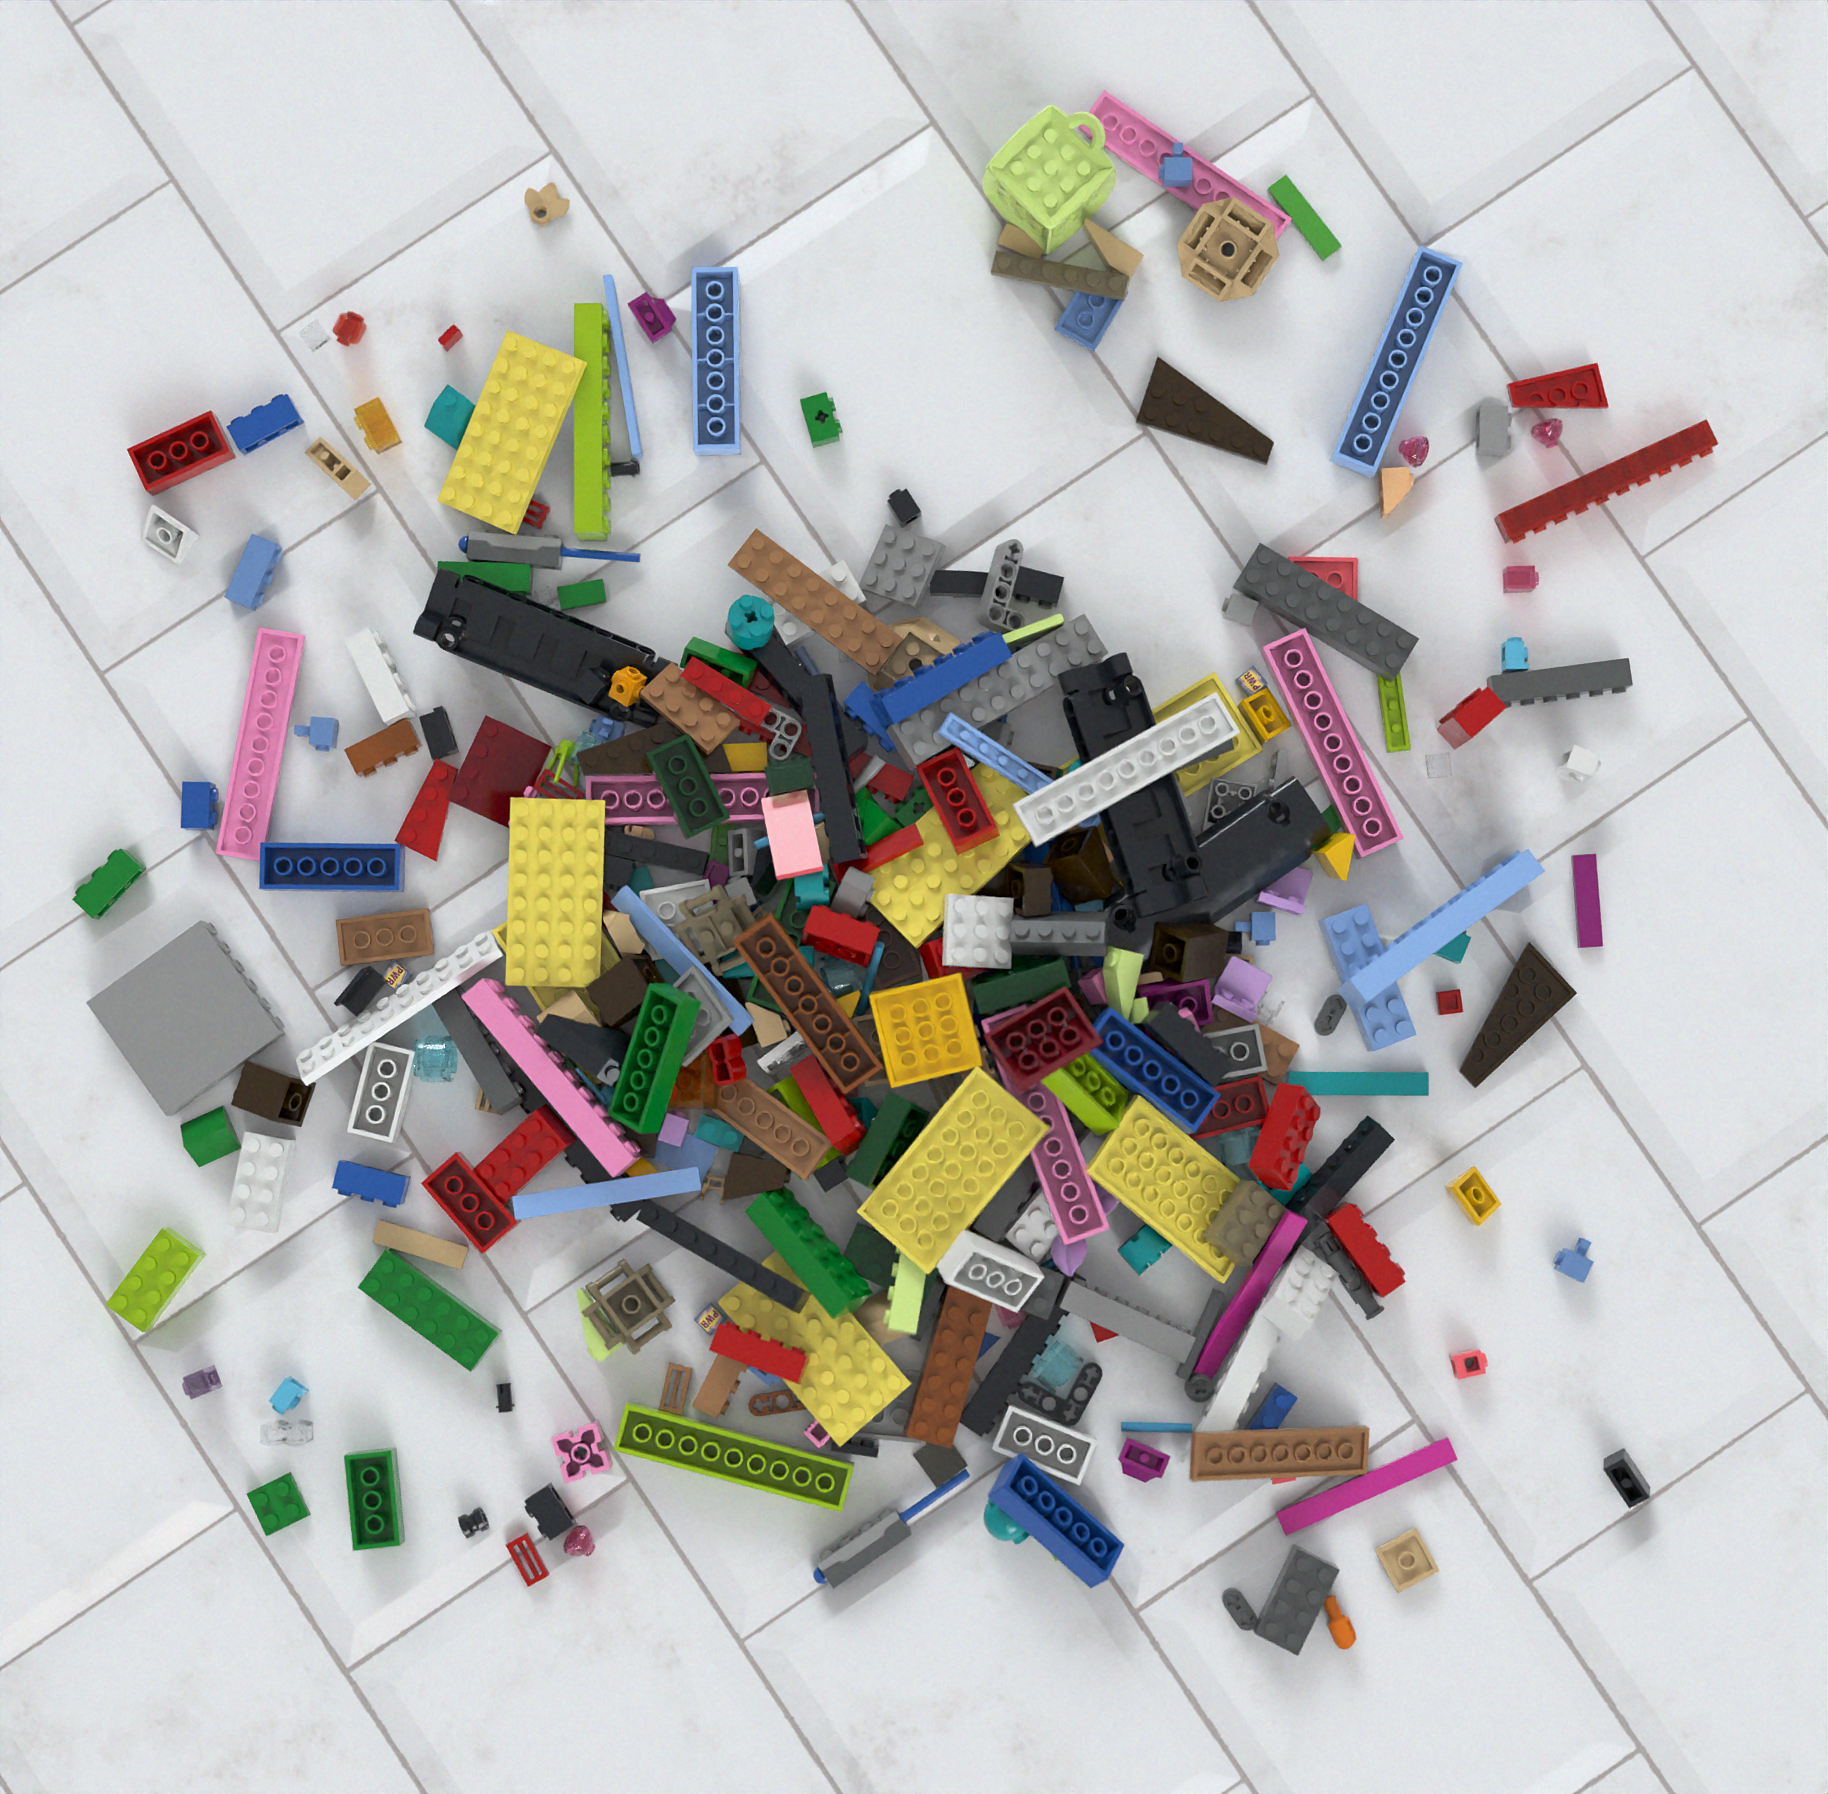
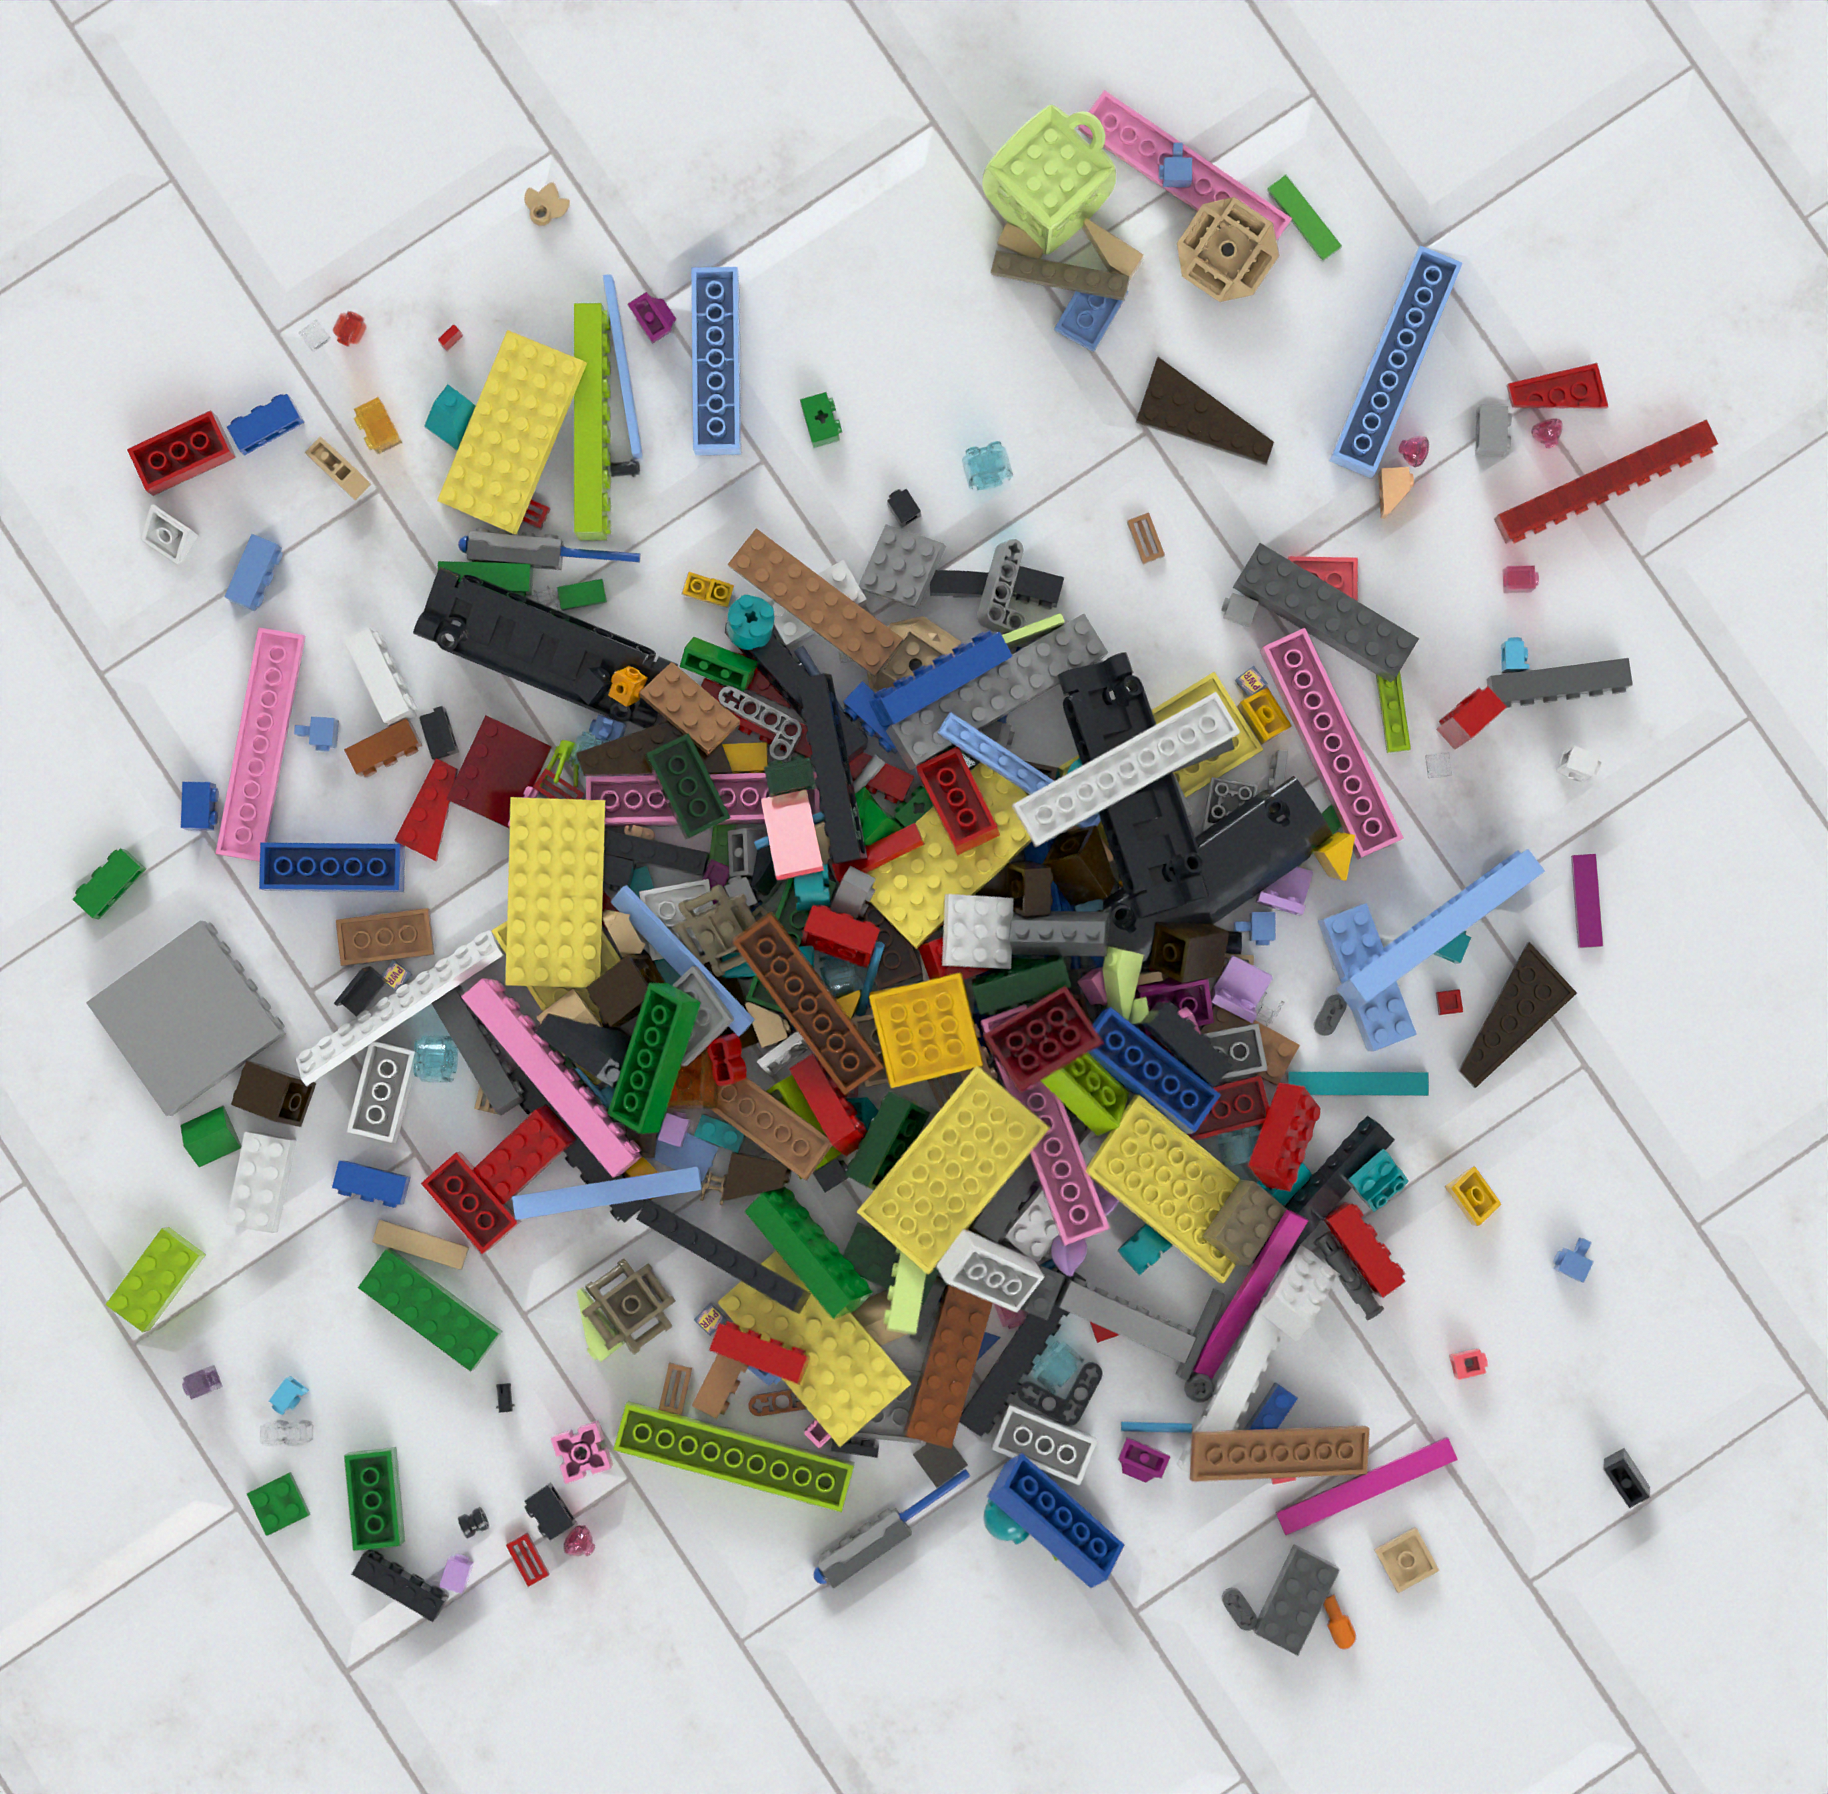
(400, 1585): none -> black brick
(456, 1573): none -> lavender brick
(707, 589): none -> yellow slope
(726, 691): red plate -> none
(986, 466): none -> clear light blue brick
(1152, 556): none -> medium nougat tile
(1378, 1180): none -> teal brick

